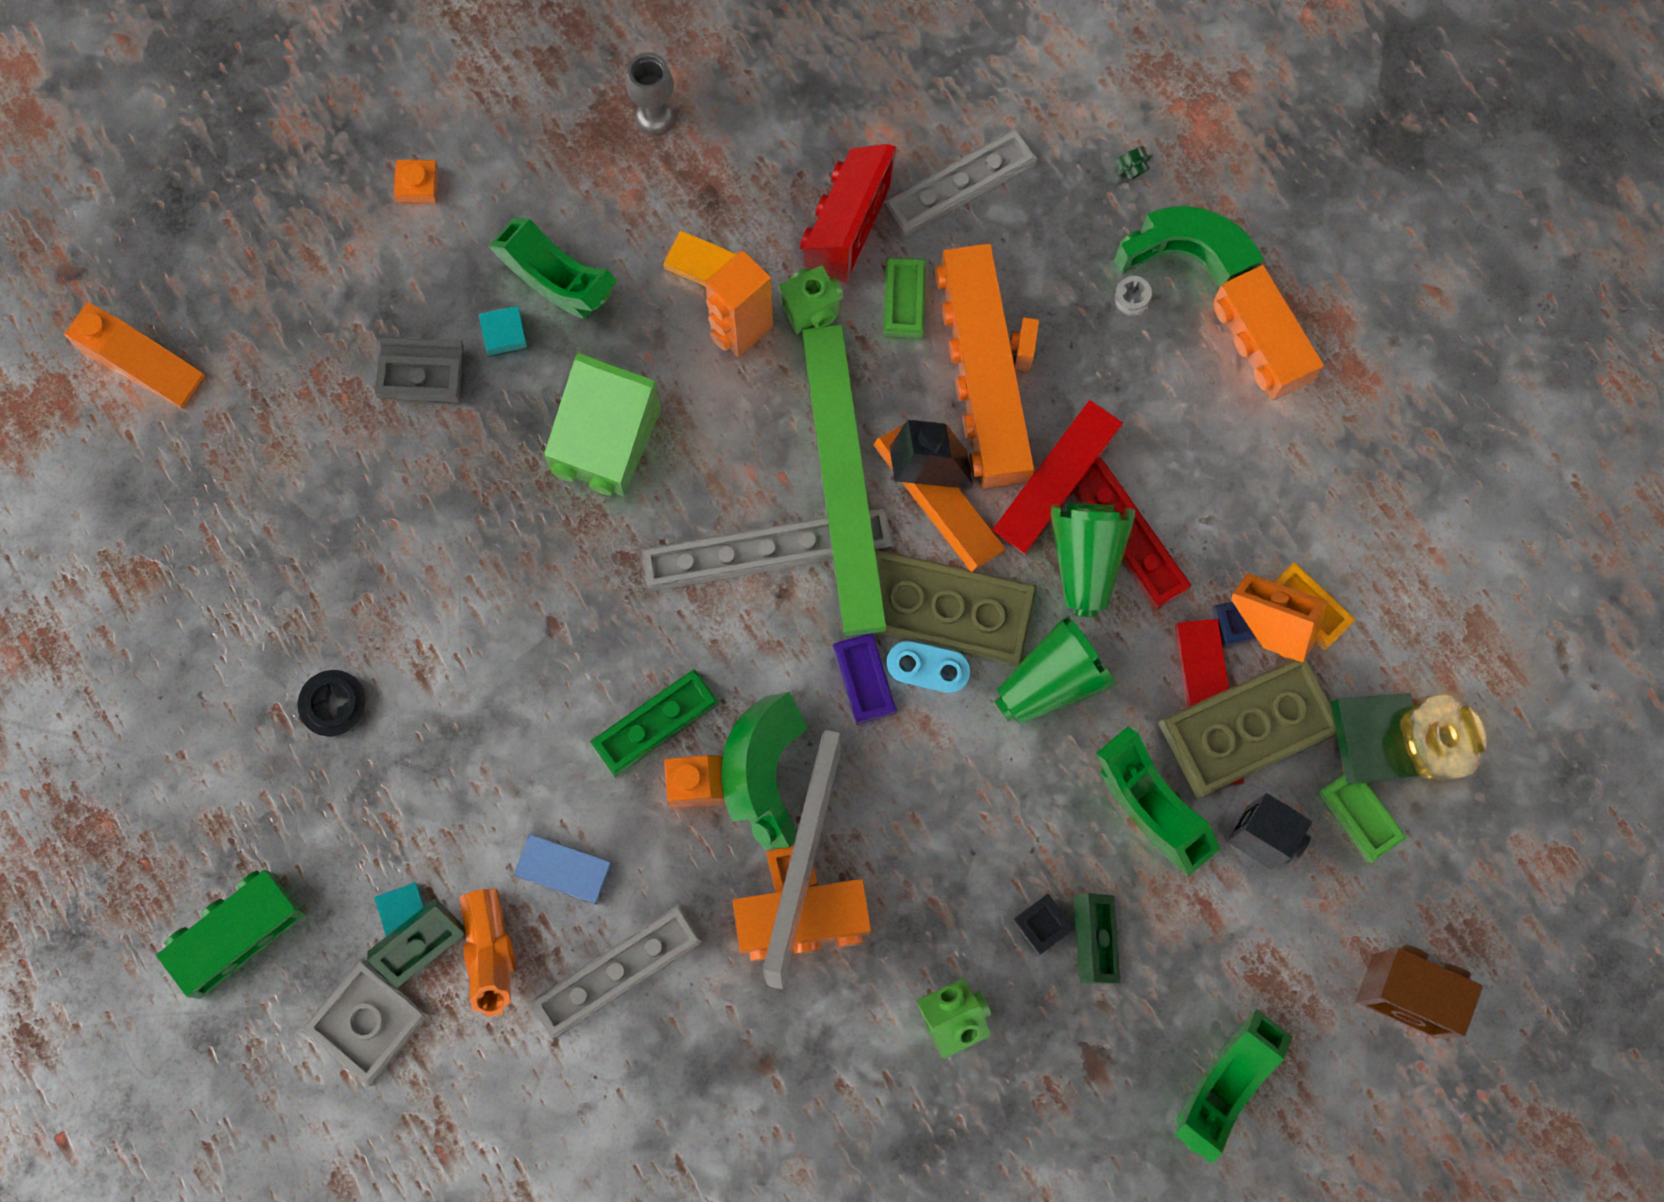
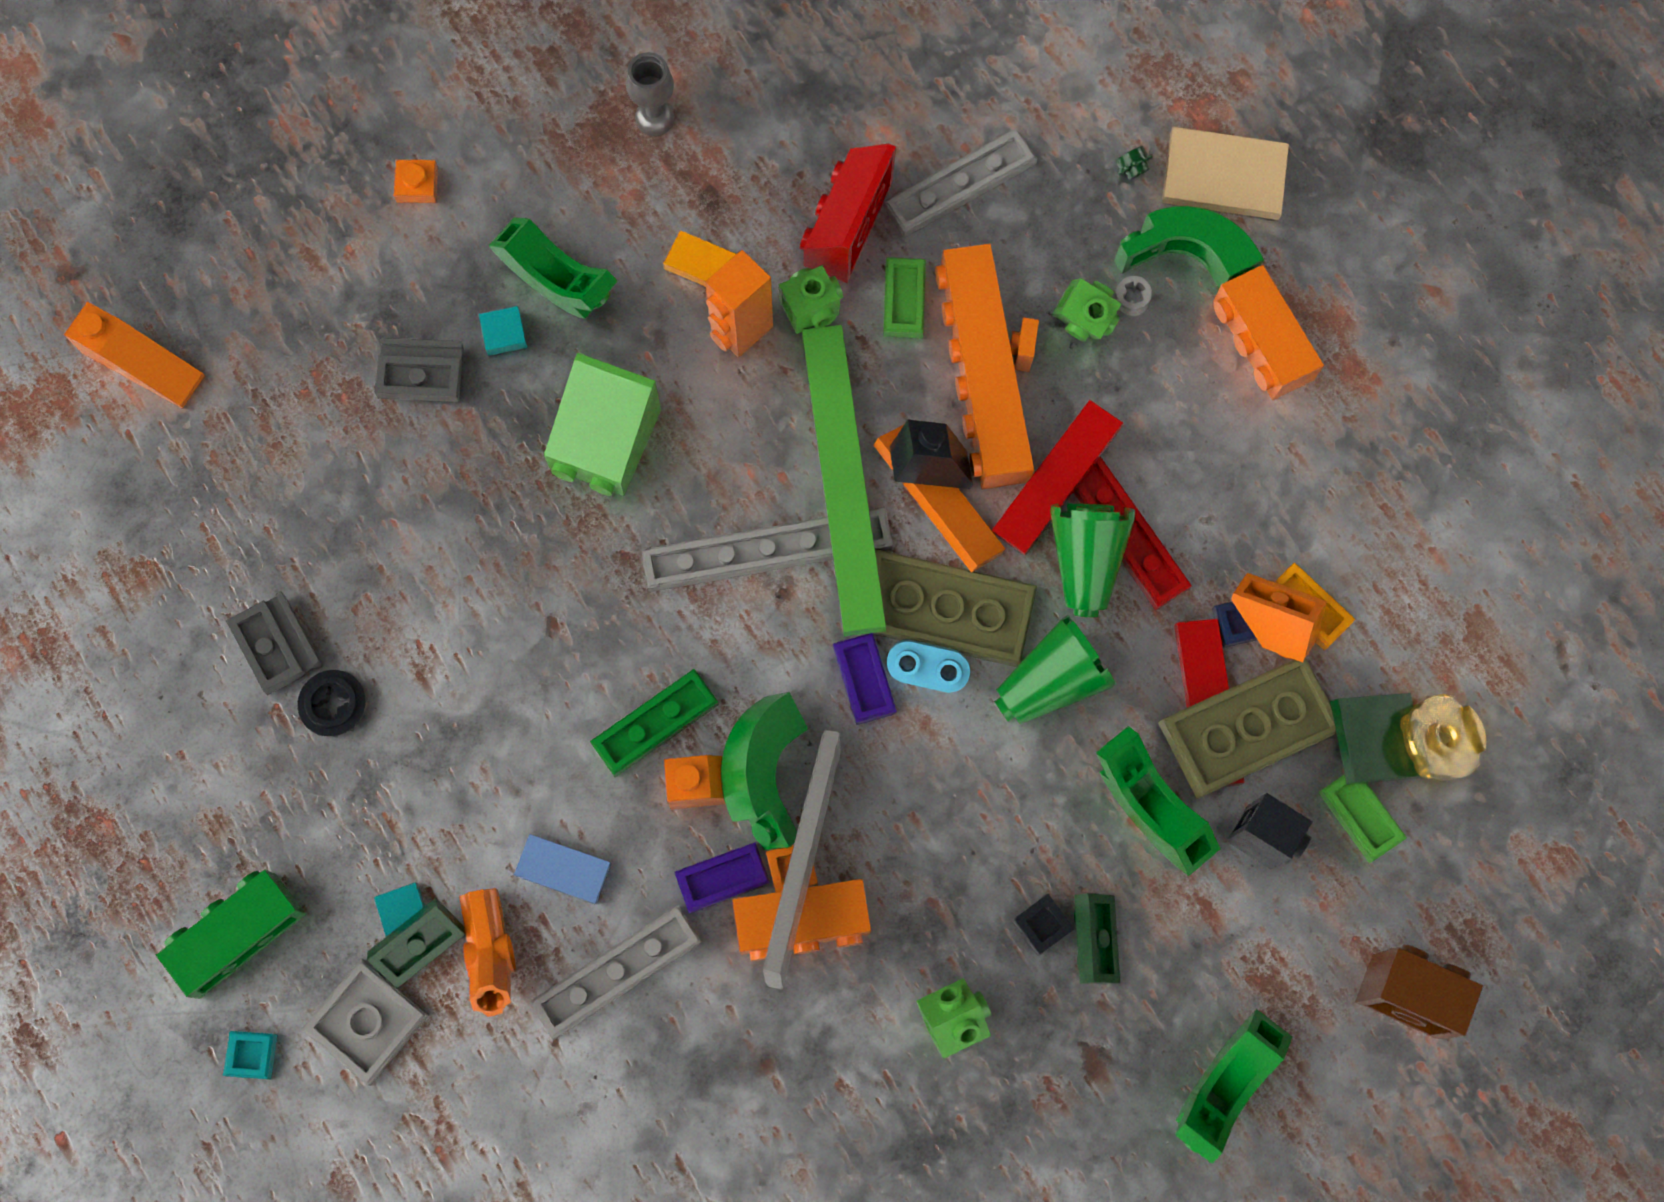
(250, 1055): none -> teal tile
(274, 643): none -> dark grey plate
(722, 878): none -> dark purple tile
(1075, 305): none -> bright green brick
(1225, 173): none -> tan tile

